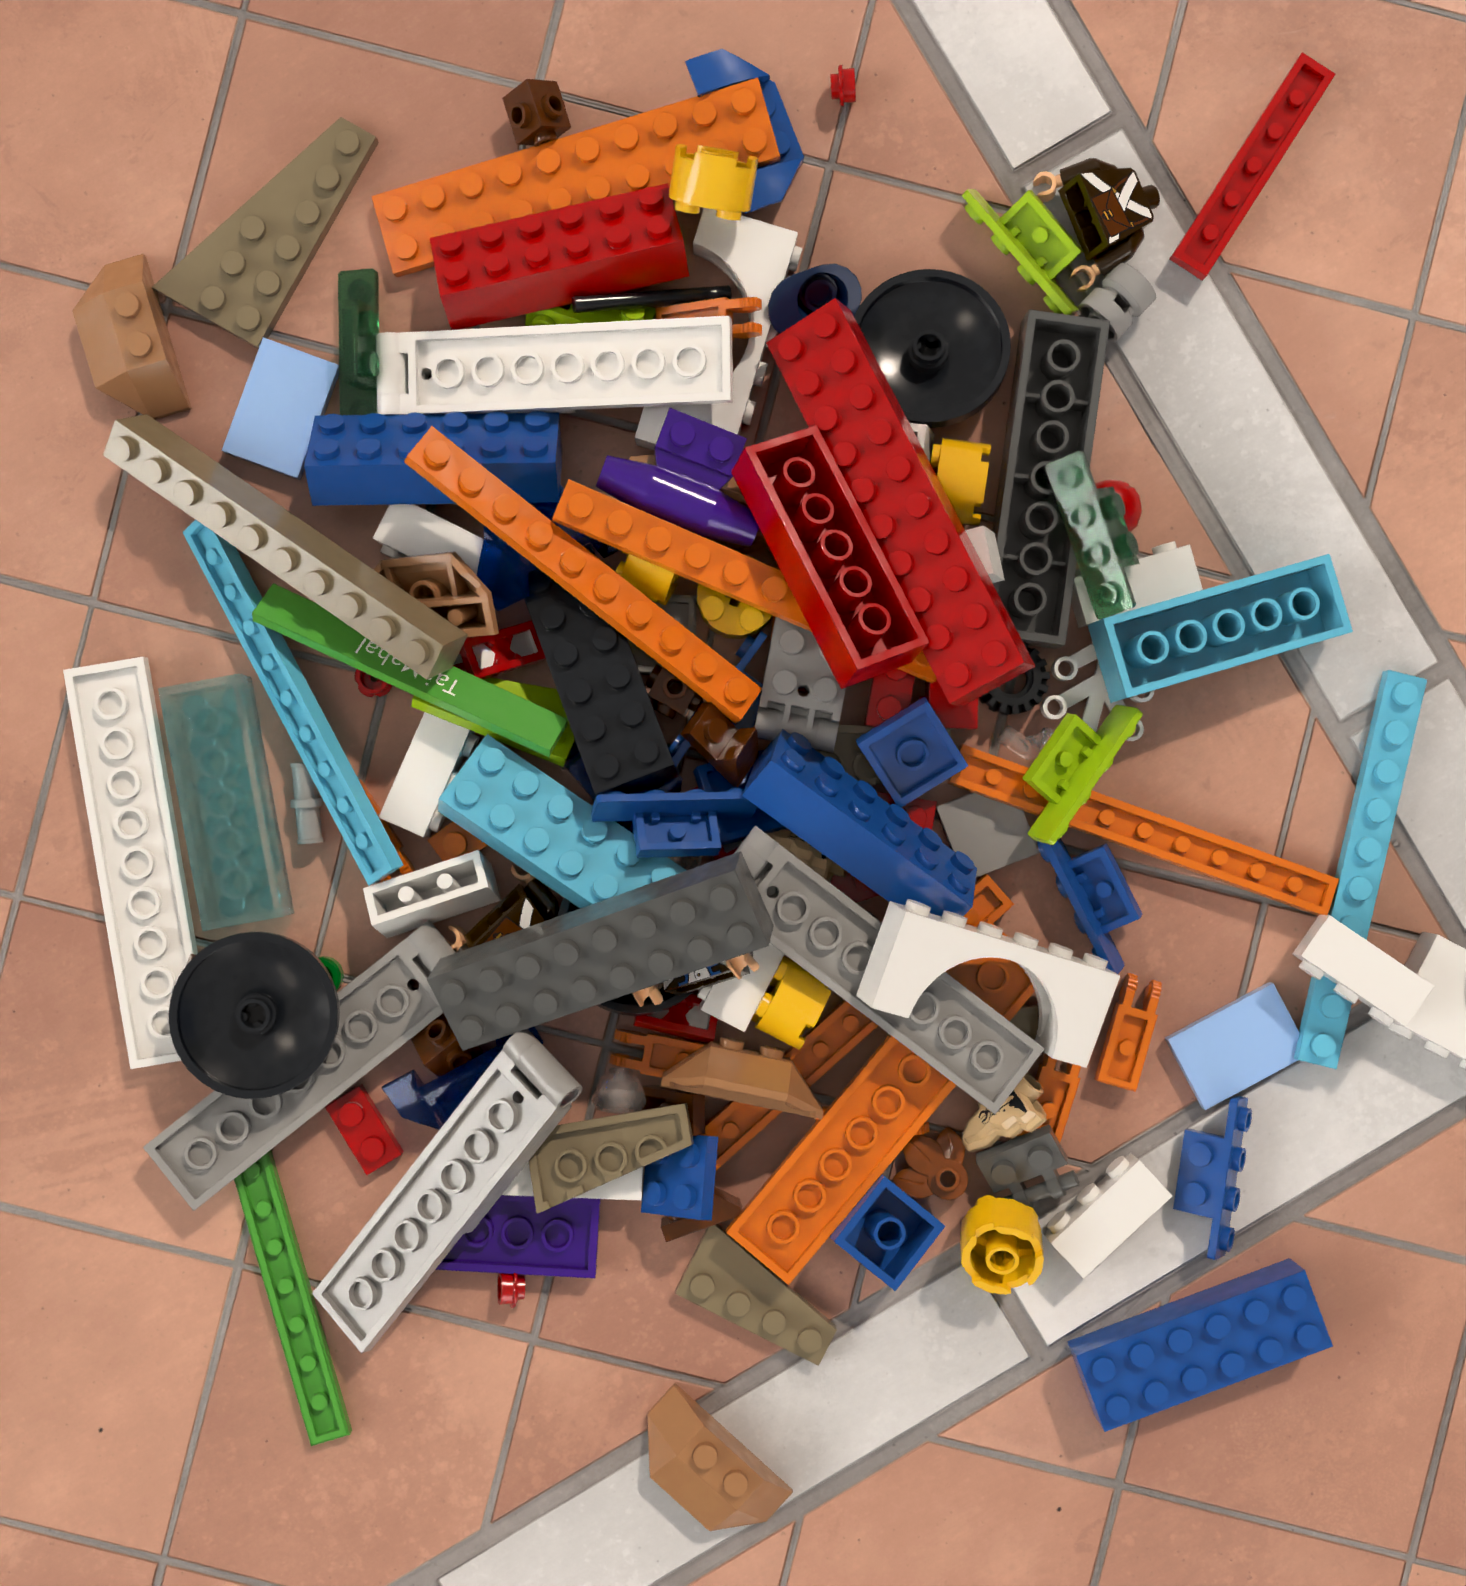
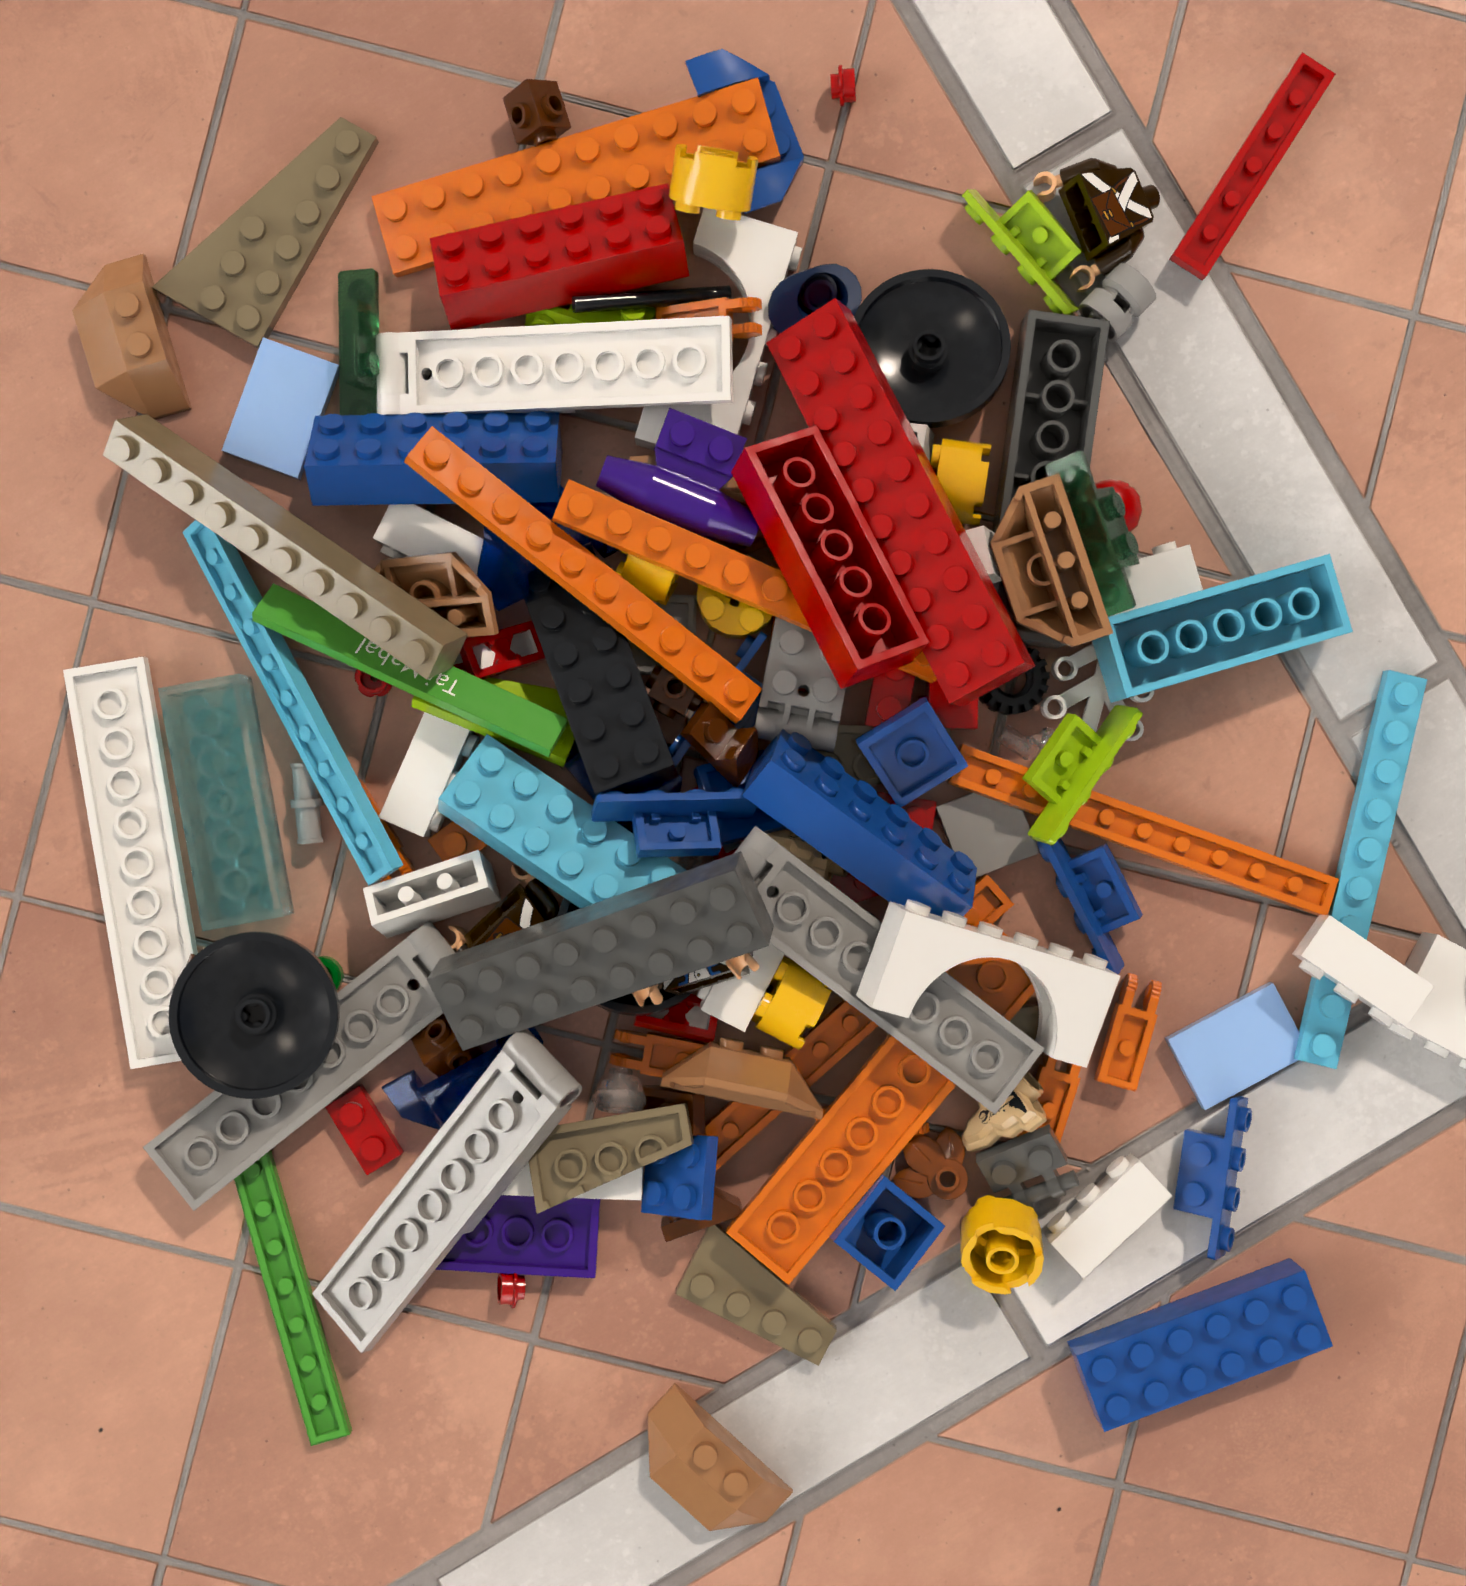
(1048, 566): none -> medium nougat wedge

